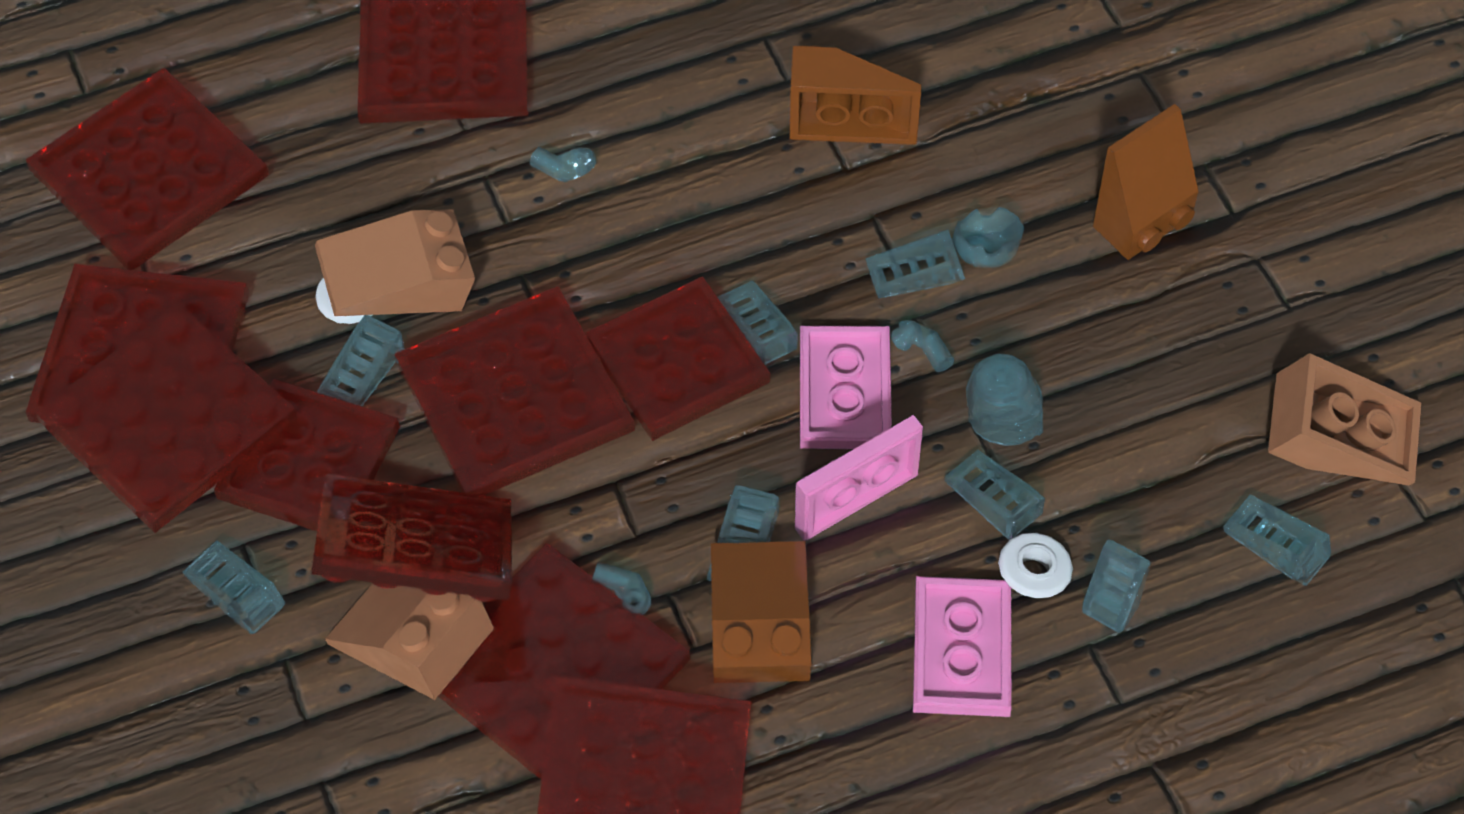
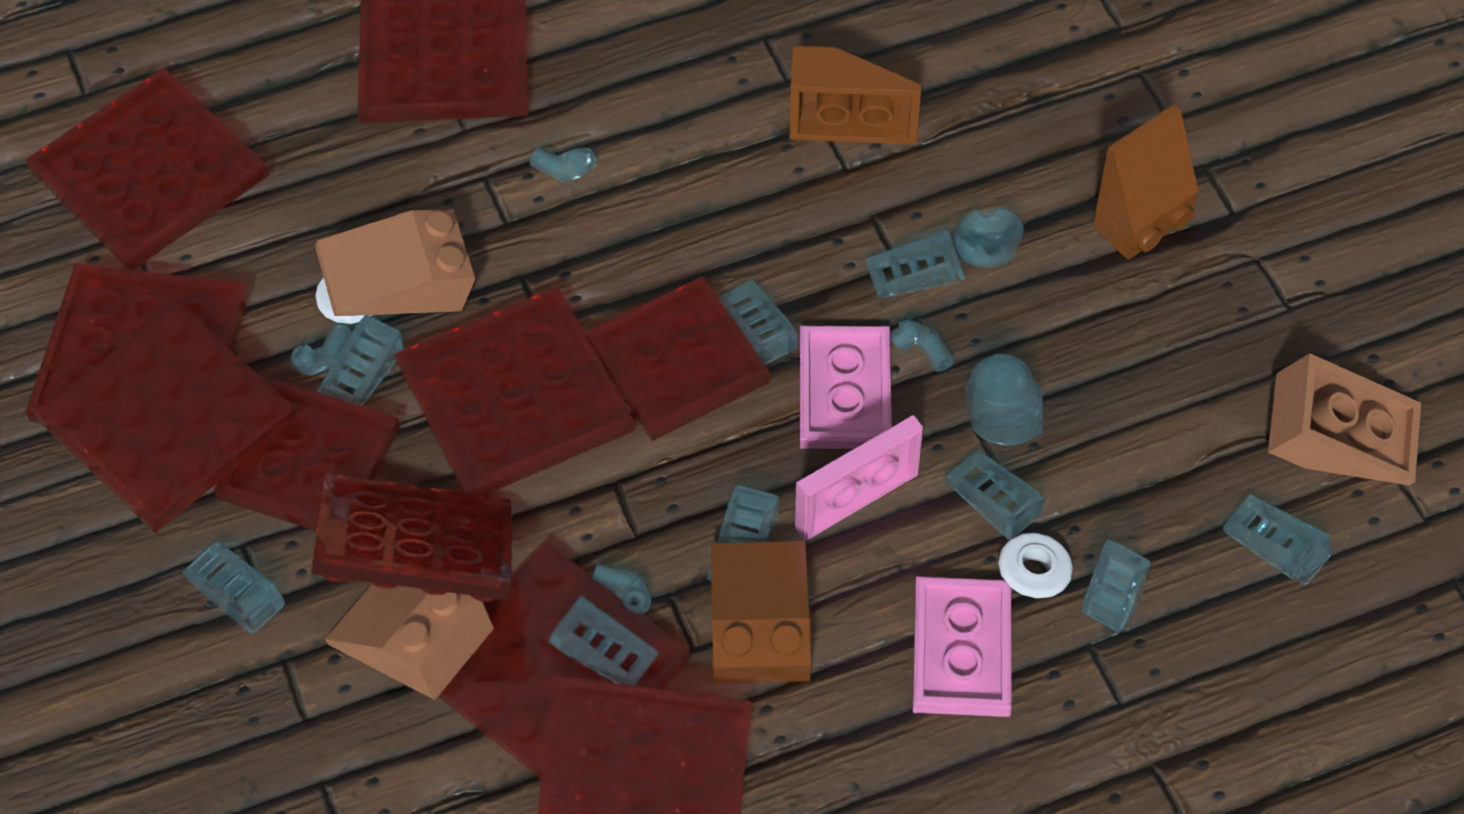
(314, 361): none -> clear light blue arm
(600, 622): none -> clear light blue slope

